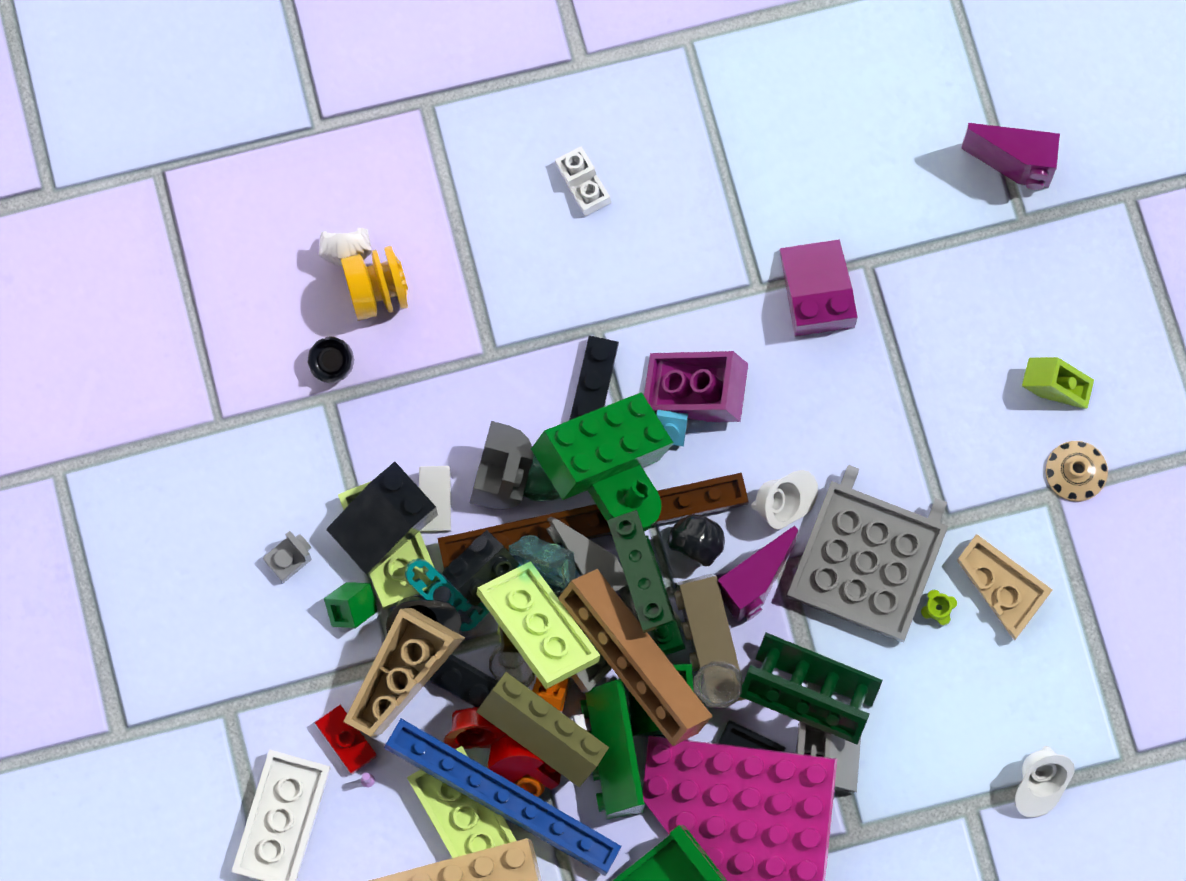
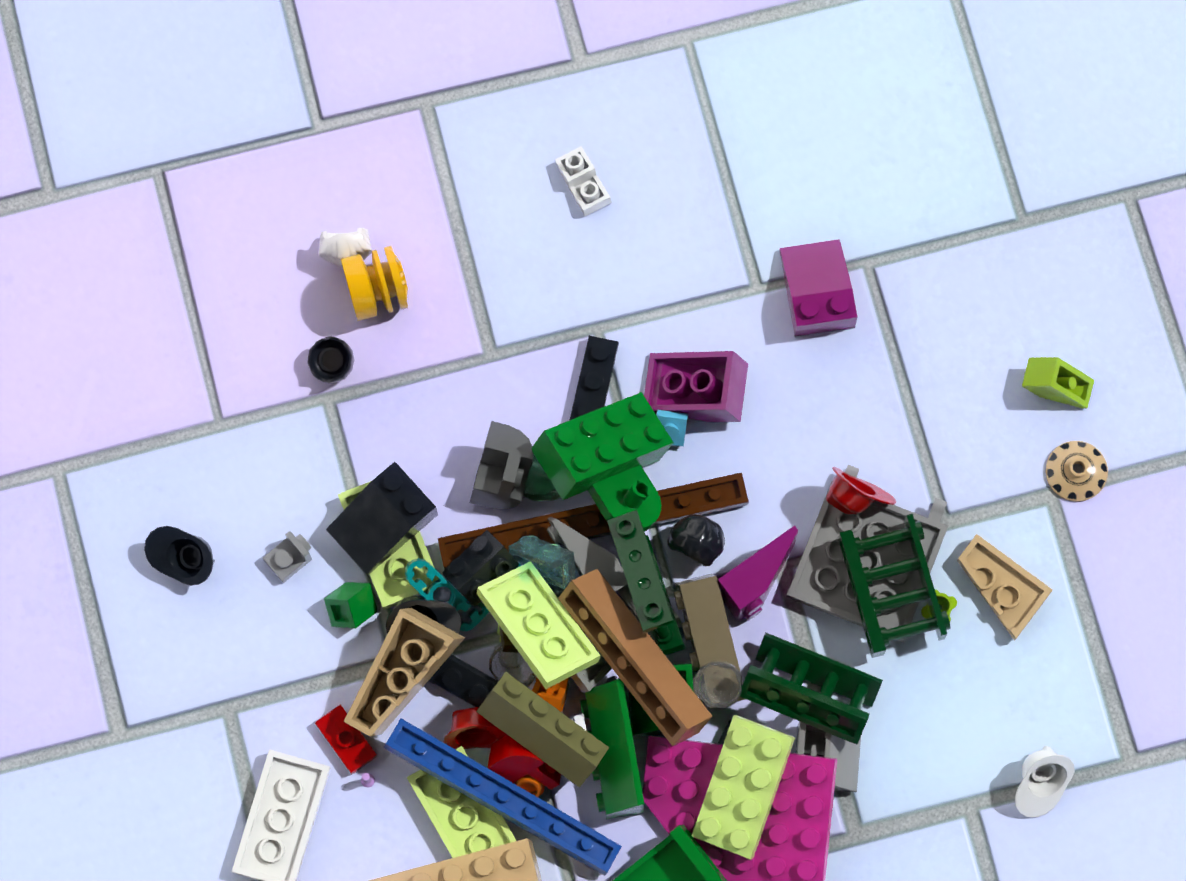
(179, 555): none -> black piece
(436, 485): white slope -> none
(743, 786): none -> yellowish green plate
(786, 498): white piece -> none
(854, 494): none -> red piece
(870, 607): none -> dark green fence
(1019, 154): magenta slope -> none

